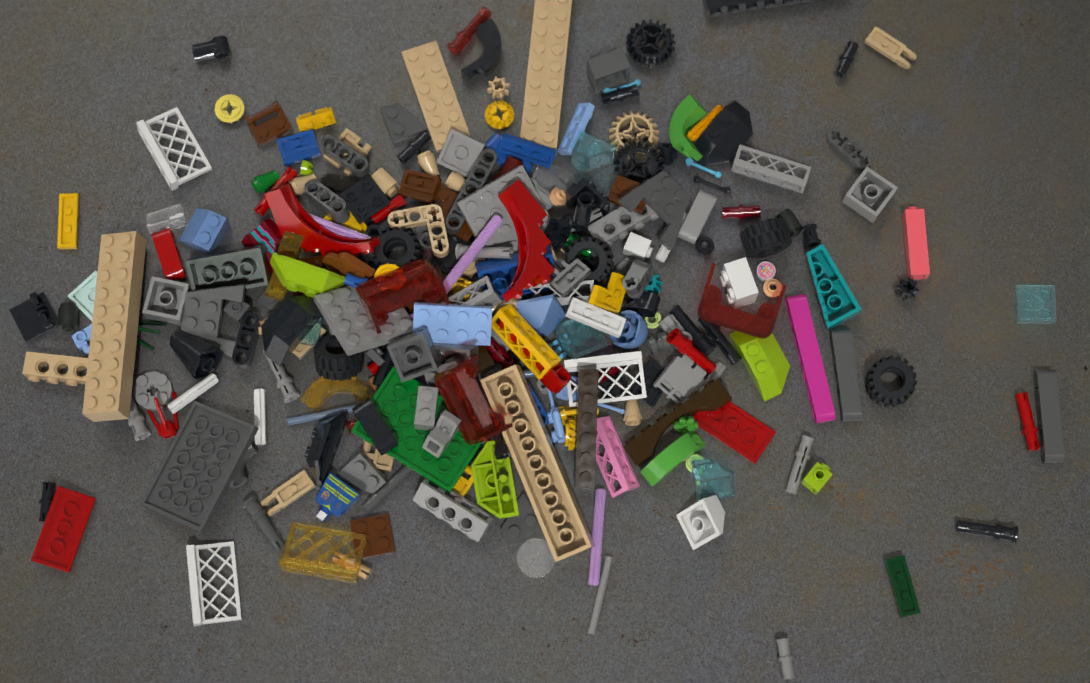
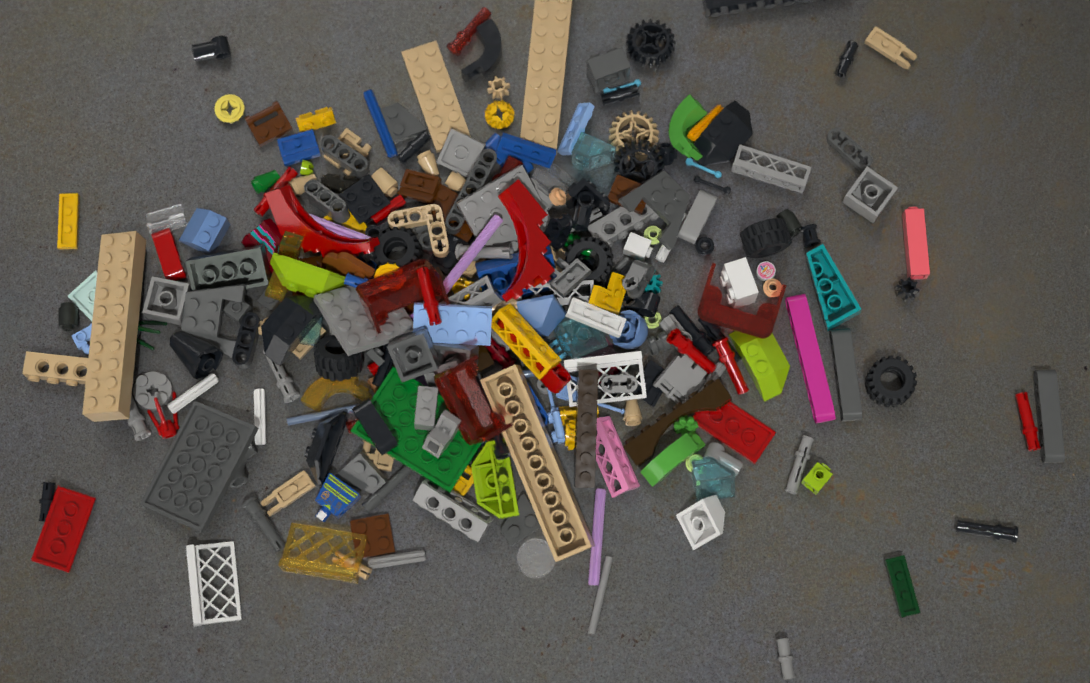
(34, 316): black hinge -> none
(158, 154): white fence -> none
(380, 123): none -> blue axle
(396, 559): none -> light grey axle
(430, 303): none -> red pin
(619, 379): none -> light grey beam
(657, 230): none -> yellowish green plate
(717, 453): none -> light grey piece
(727, 357): none -> red pin
(741, 212): dark red pin -> none
(1035, 304): clear light blue plate -> none

